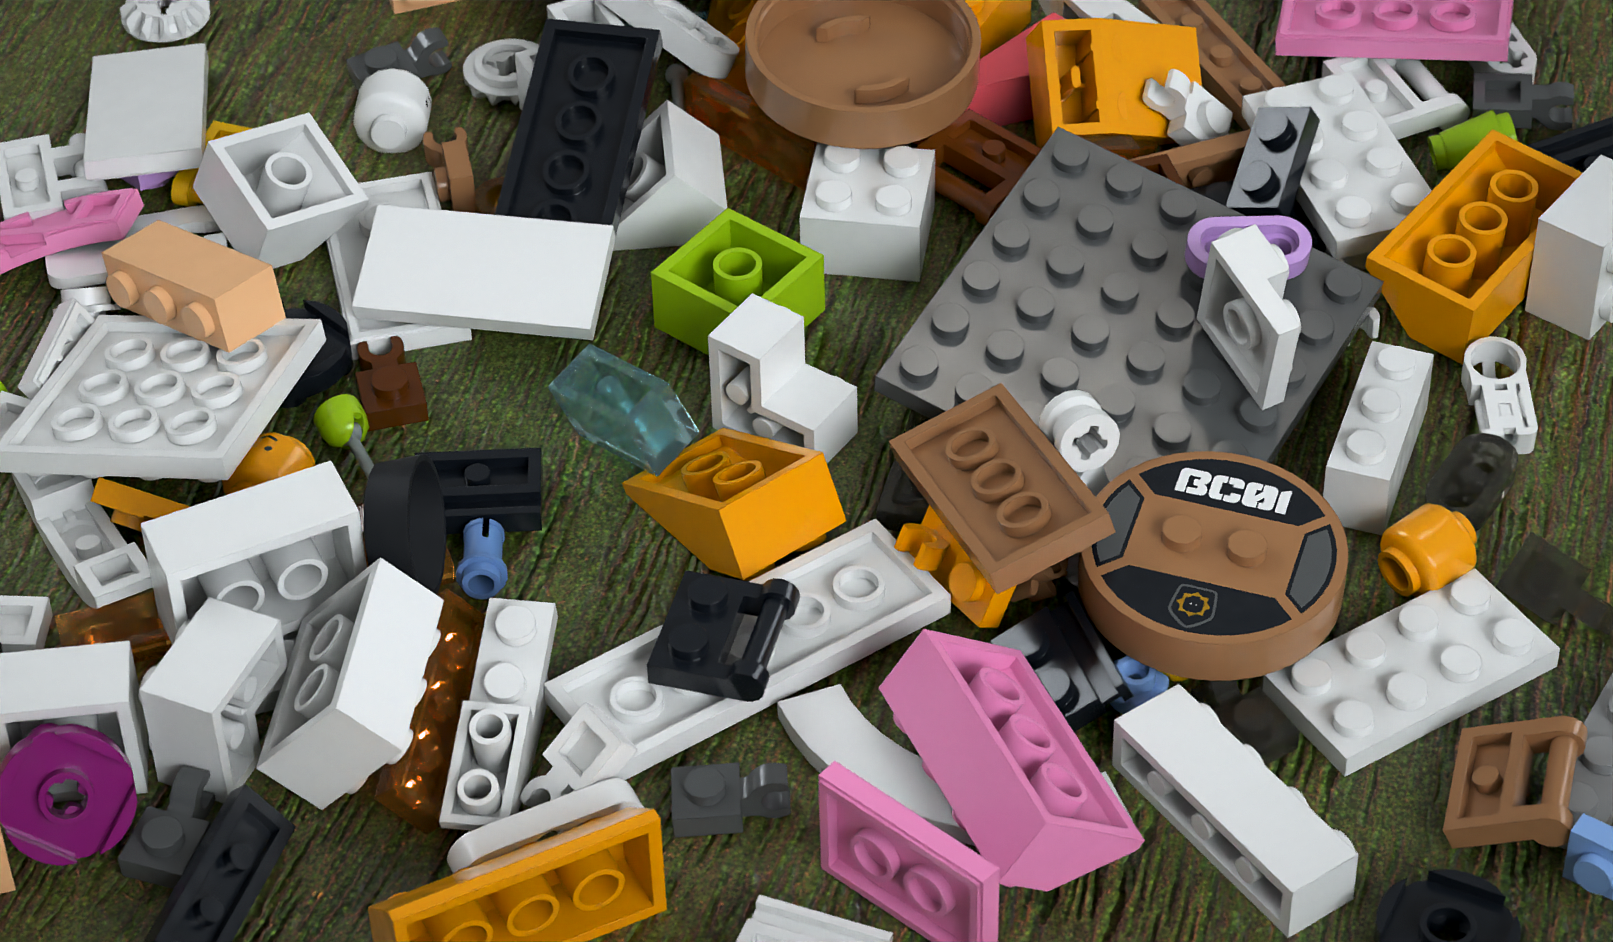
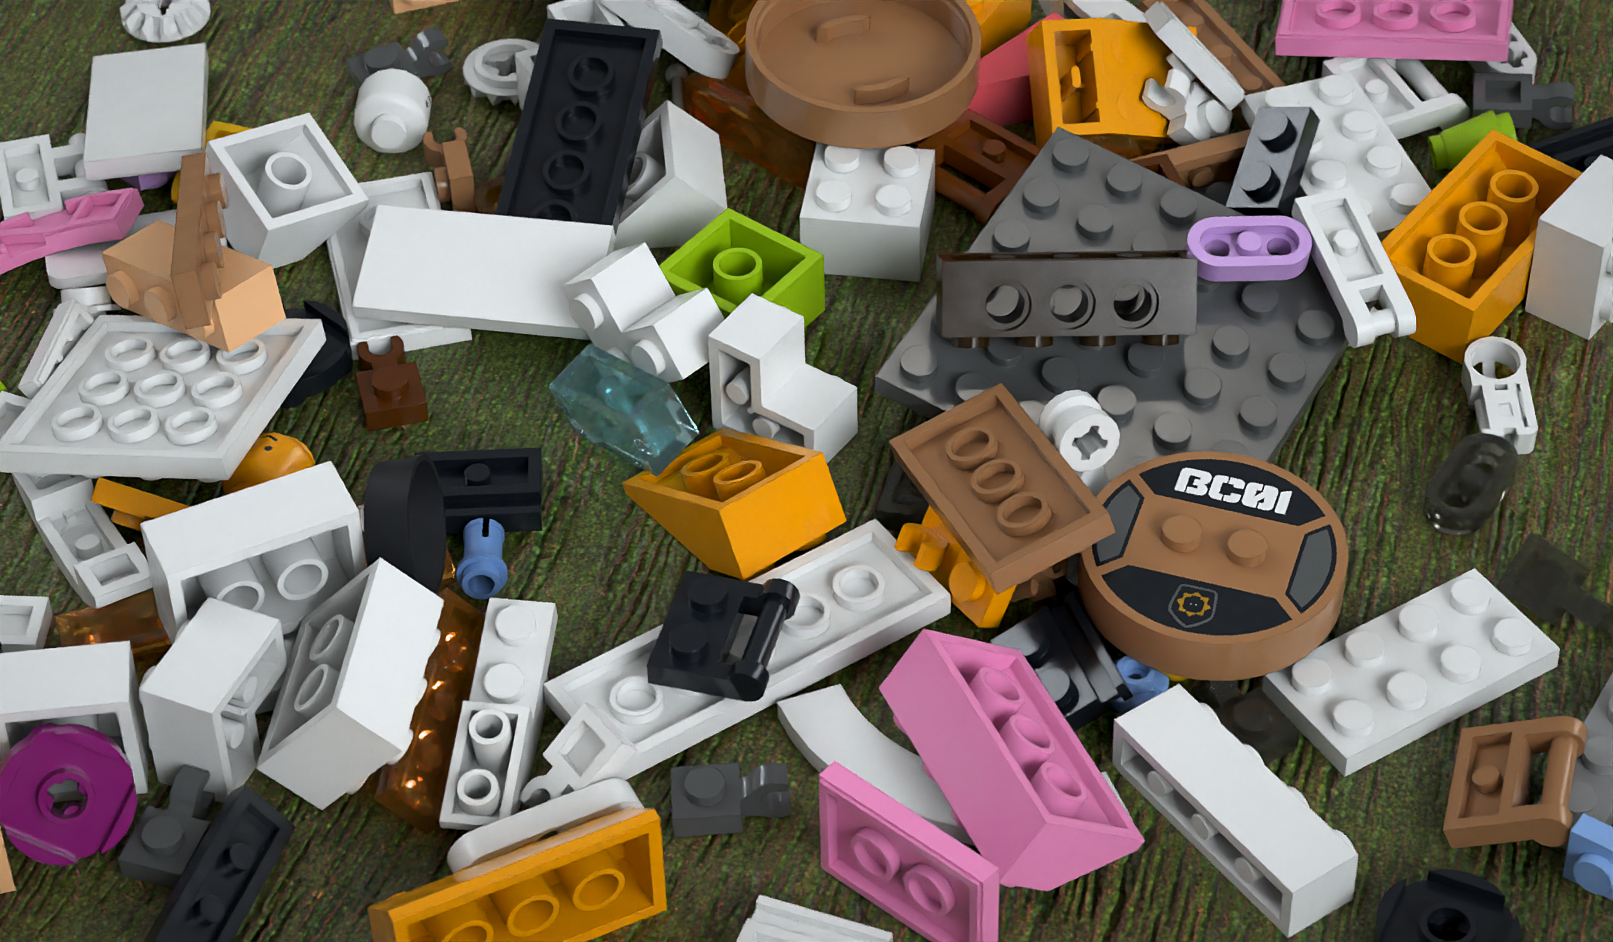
(197, 239): none -> medium nougat plate
(345, 425): lime hinge -> none
(638, 318): none -> white brick
(969, 278): none -> dark brown brick
(1192, 56): none -> white plate
(1247, 312): white plate -> none
(1354, 266): none -> white plate
(1378, 436): white brick -> none
(1427, 550): light orange head -> none

